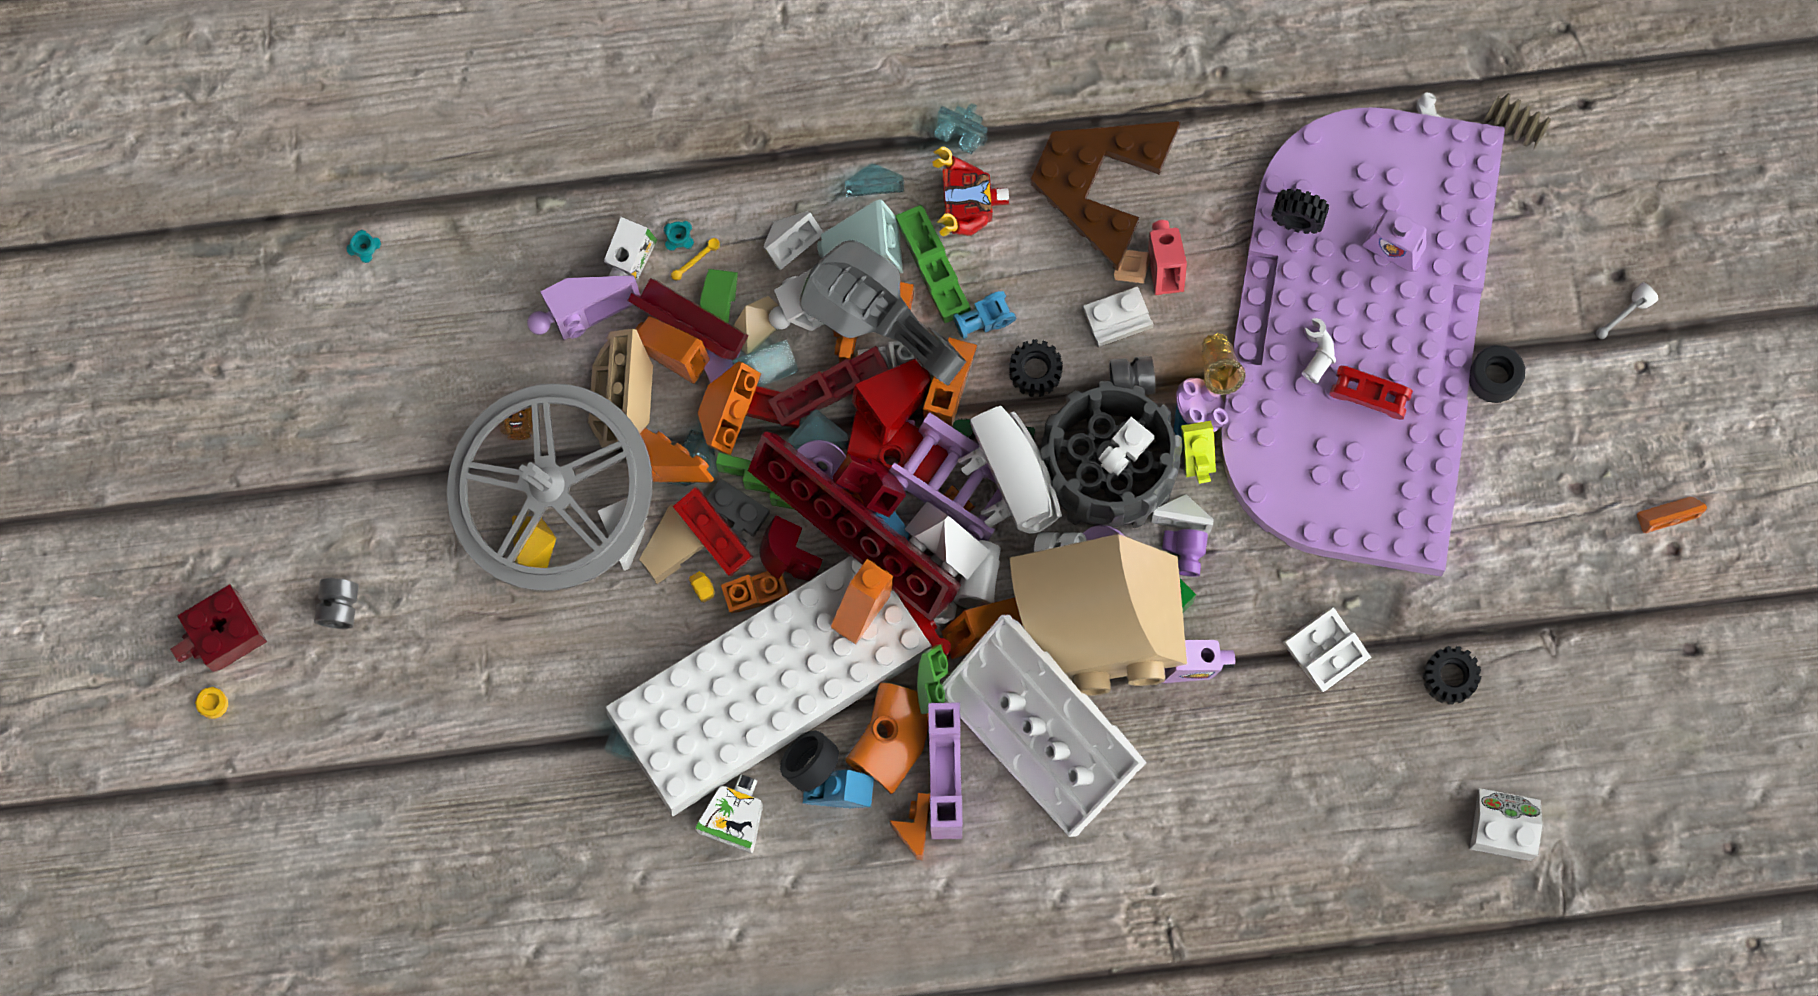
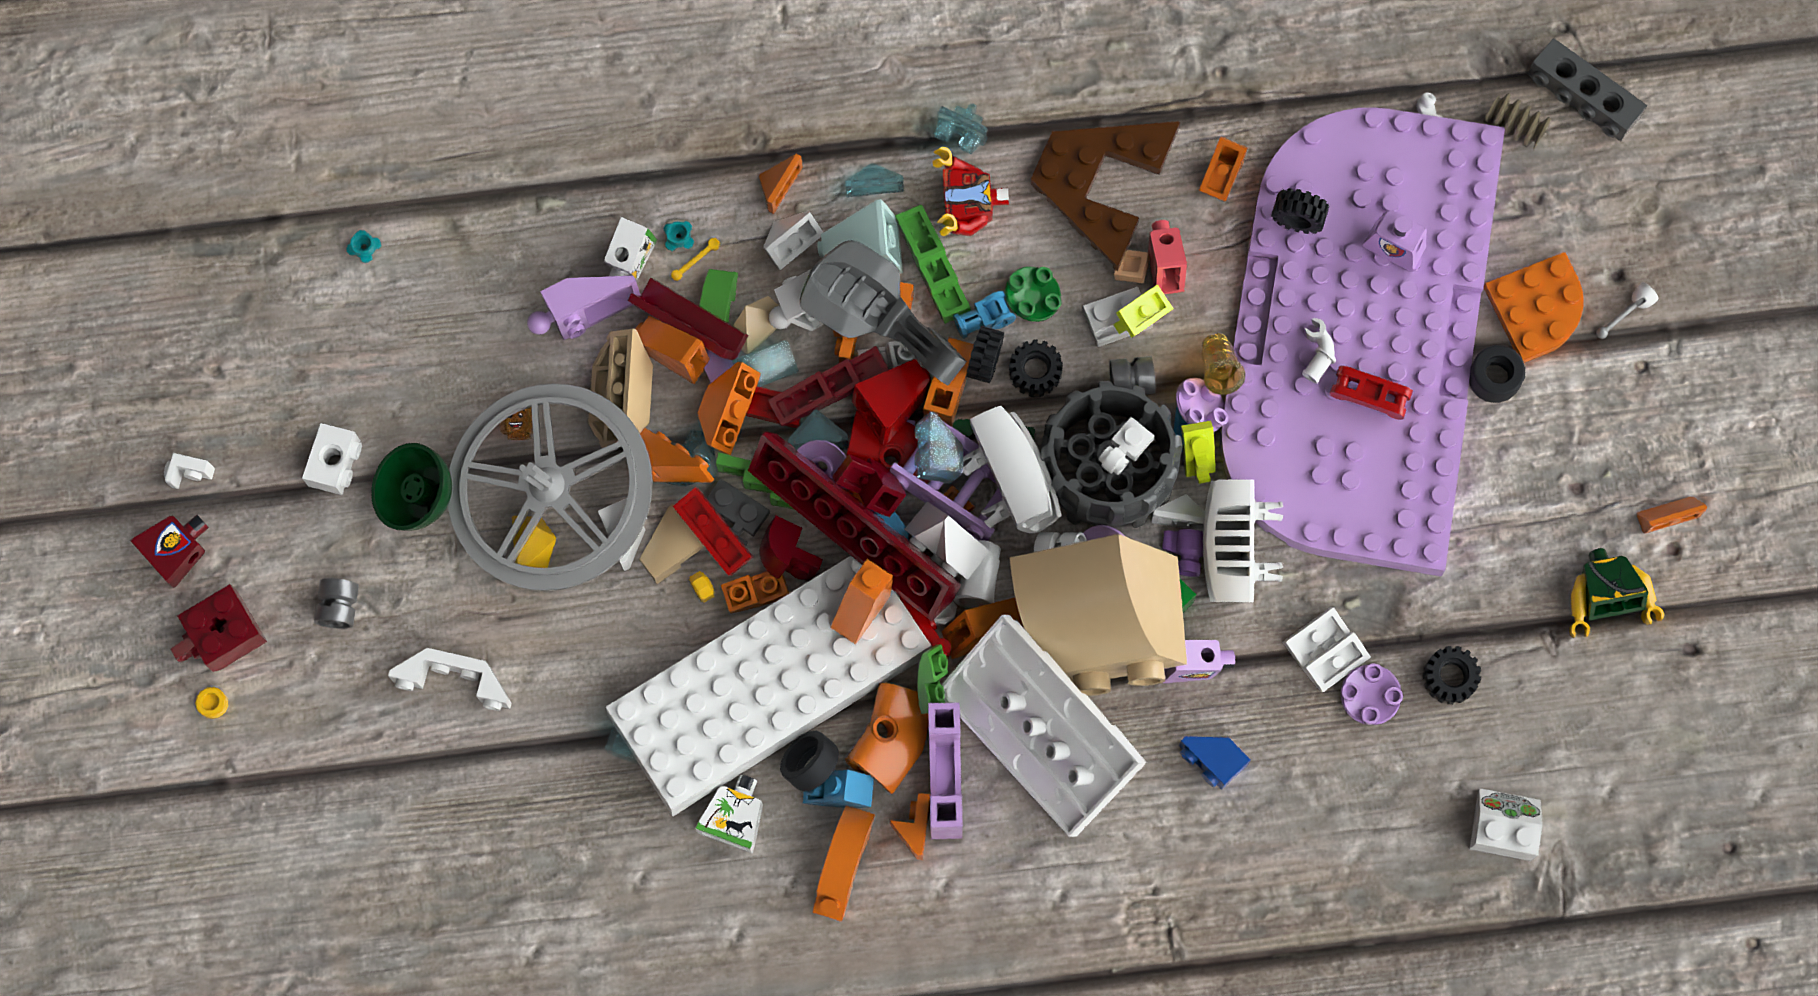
(172, 547): none -> dark red torso
(191, 467): none -> white bracket
(332, 442): none -> white brick
(411, 487): none -> dark green piece
(414, 672): none -> white slope
(778, 181): none -> orange slope
(842, 862): none -> orange arch
(938, 451): none -> clear light blue slope
(985, 354): none -> black tyre
(1033, 293): none -> green dish
(1142, 311): none -> neon yellow plate
(1216, 757): none -> blue slope
(1223, 169): none -> orange slope
(1230, 541): none -> white piece
(1371, 694): none -> lavender dish
(1538, 305): none -> orange plate
(1583, 75): none -> dark grey brick
(1611, 589): none -> torso

